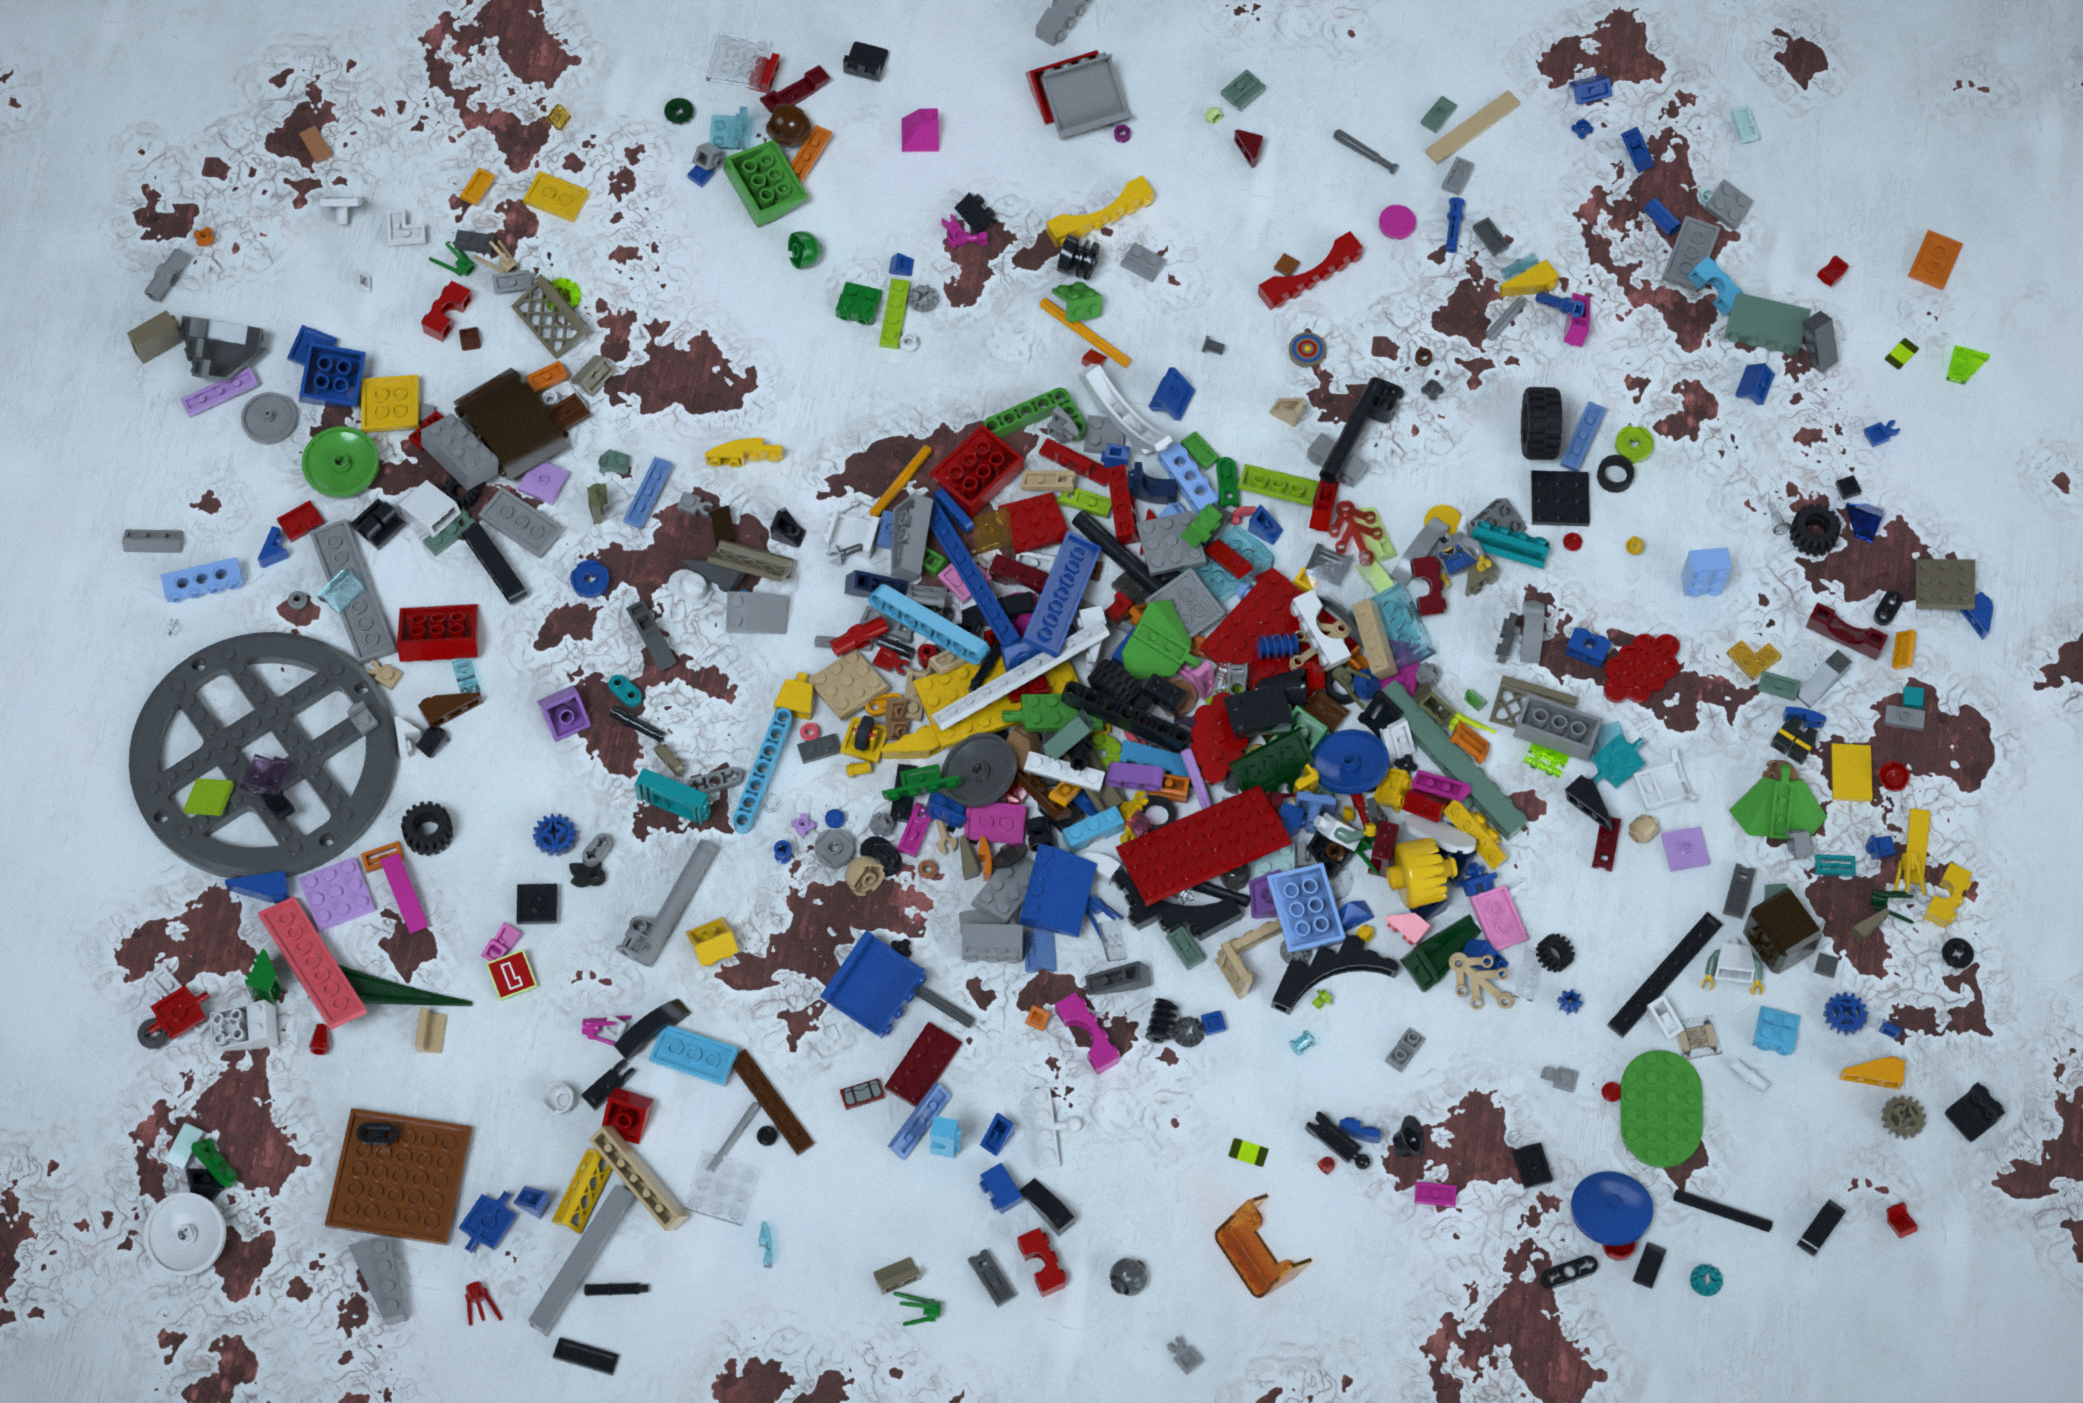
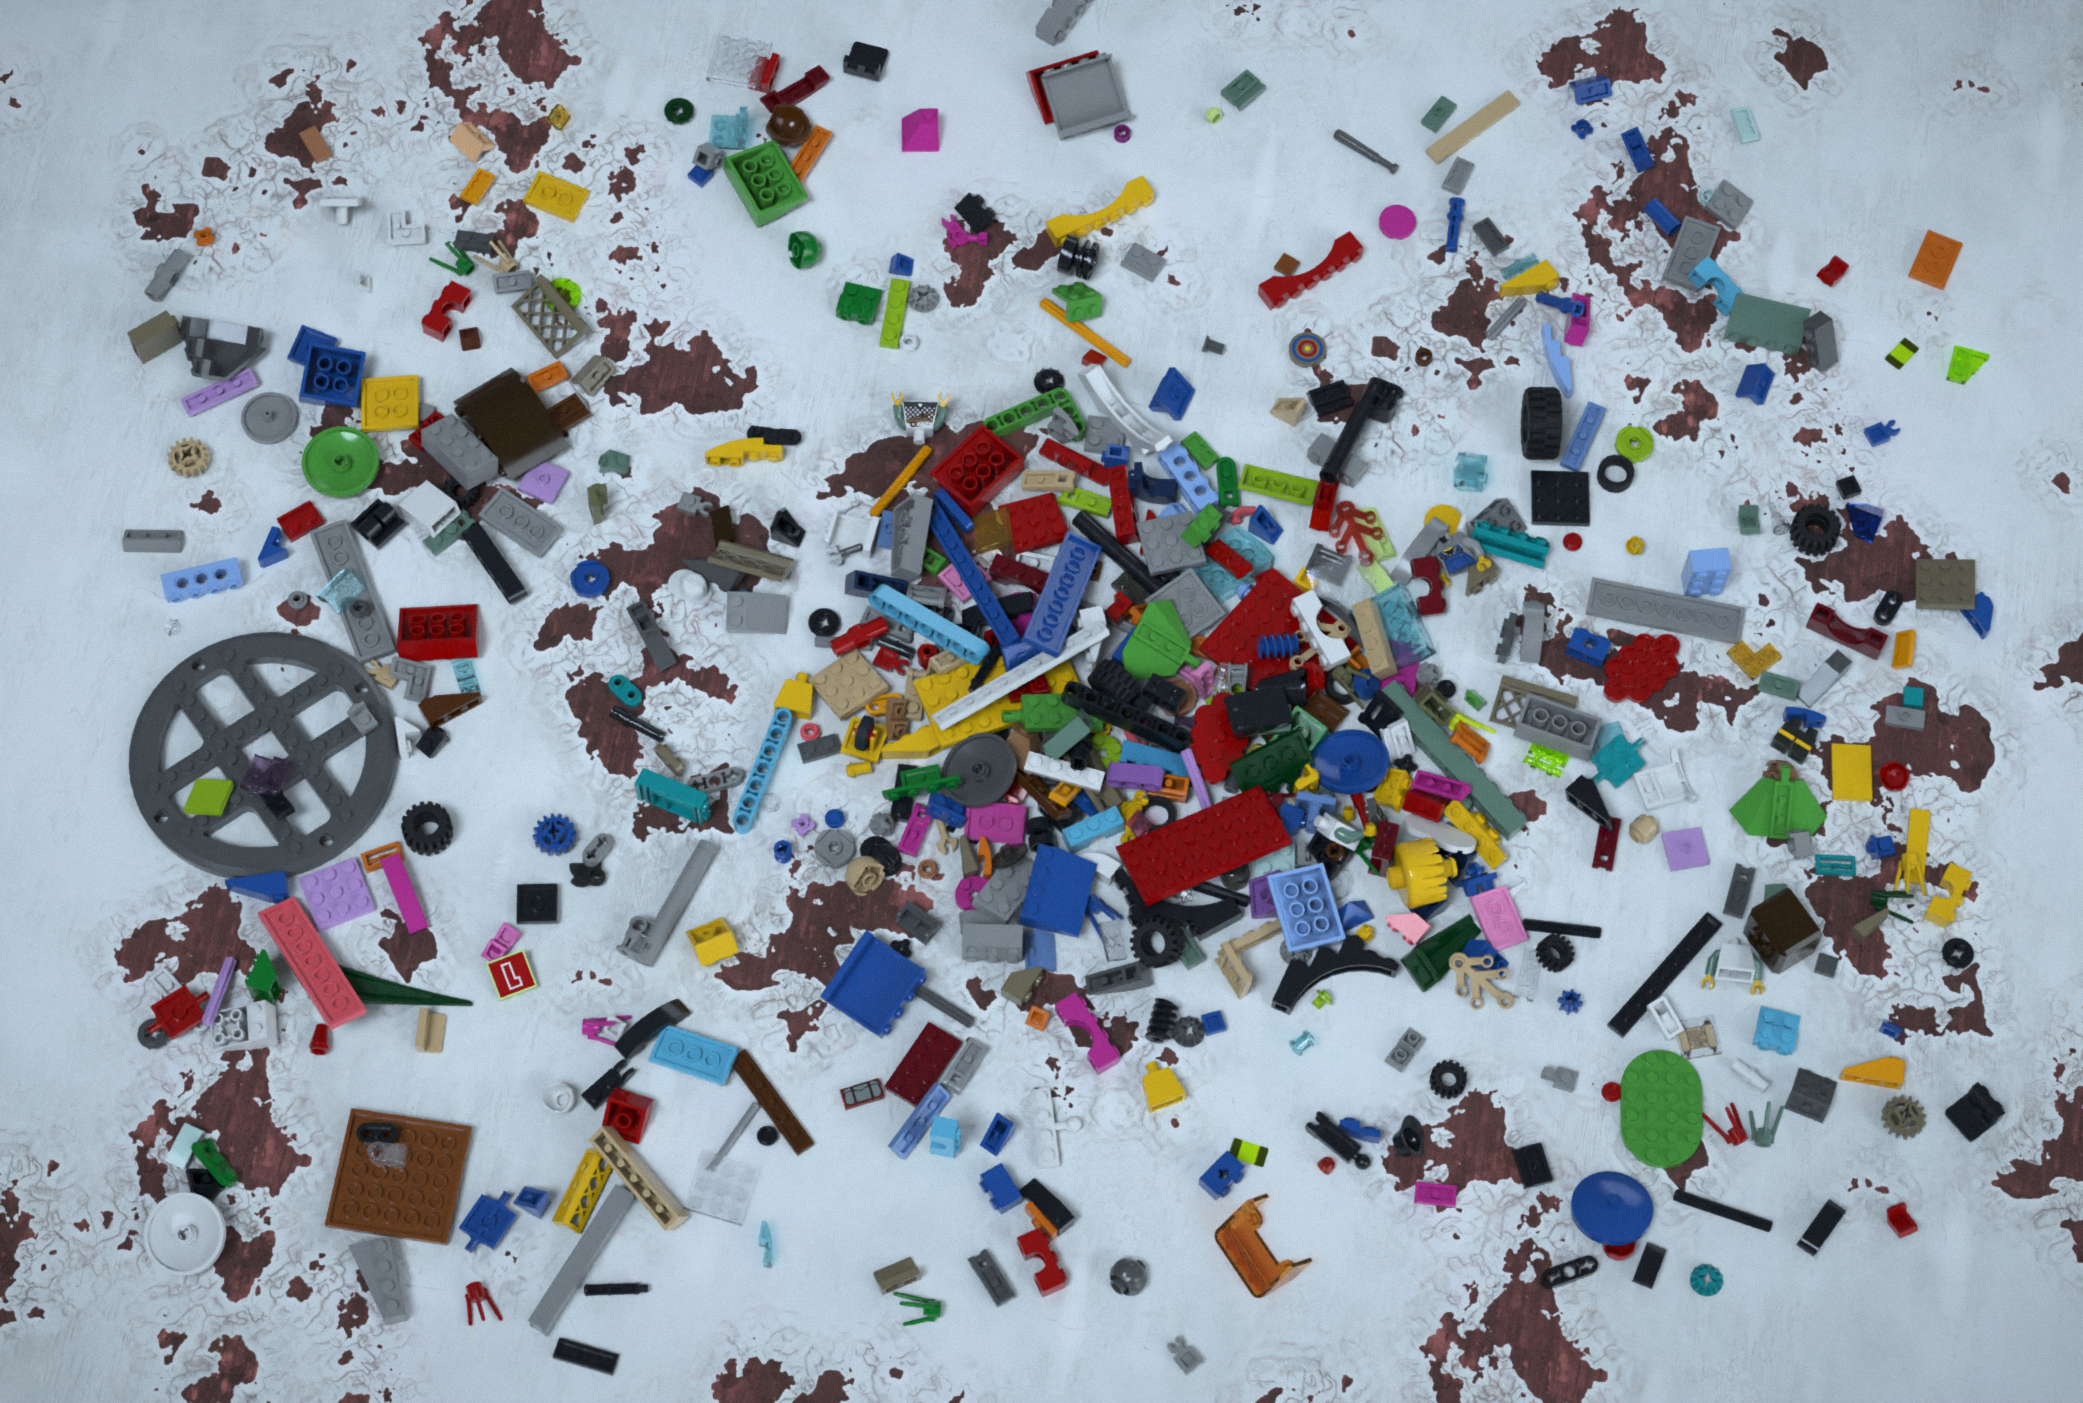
(188, 457): none -> tan gear
(219, 991): none -> lavender axle
(357, 604): none -> dark grey plate
(391, 1154): none -> clear piece
(414, 673): none -> light grey plate
(470, 140): none -> light nougat panel
(550, 395): white plate -> none
(564, 713): medium lavender slope -> none
(648, 492): medium blue plate -> none
(775, 436): none -> black piece
(819, 616): none -> black gear
(917, 922): none -> dark grey hinge
(920, 417): none -> torso
(964, 1065): none -> light grey plate
(967, 887): none -> dark pink plate
(1020, 985): none -> dark tan slope
(1039, 380): none -> black gear
(1040, 1220): none -> orange plate
(1161, 1087): none -> yellow torso
(1171, 936): none -> black tyre
(1225, 1165): none -> blue brick
(1249, 145): dark red slope -> none
(1330, 398): none -> black plate
(1432, 384): dark grey plate -> none
(1439, 1087): none -> black tyre
(1447, 688): none -> black plate
(1470, 472): none -> clear light blue brick
(1558, 364): none -> light blue slope
(1562, 928): none -> black axle
(1665, 611): none -> light grey plate
(1736, 1134): none -> red plant
(1748, 519): none -> sand green bracket
(1763, 1137): none -> sand green plant
(1811, 1095): none -> dark grey bracket
(1849, 1021): blue gear -> none

